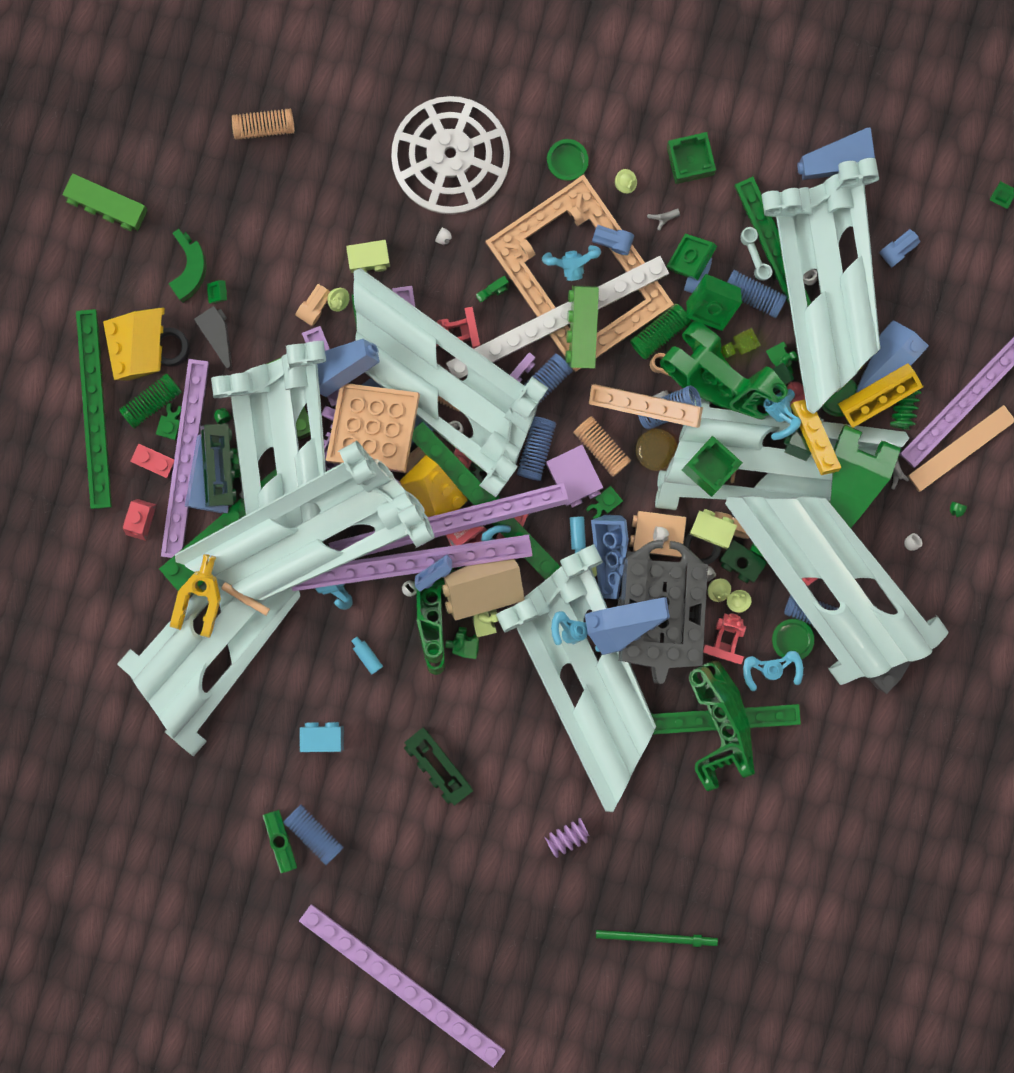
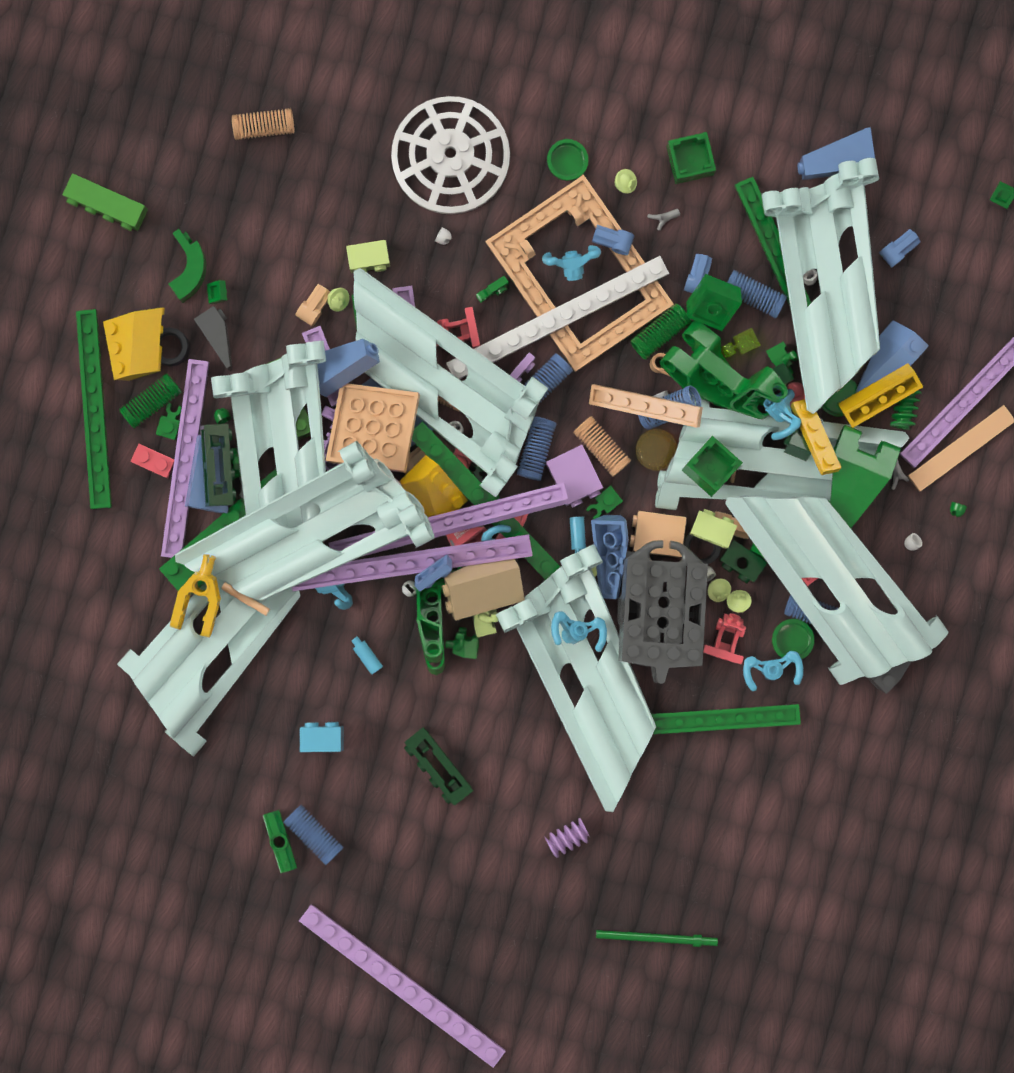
(139, 519): coral torso -> none
(583, 326): bright green brick -> none
(620, 625): medium blue wedge -> none
(660, 533): white hinge -> none
(691, 256): green tile -> none
(721, 692): green piece -> none
(748, 237): light aqua bar -> none

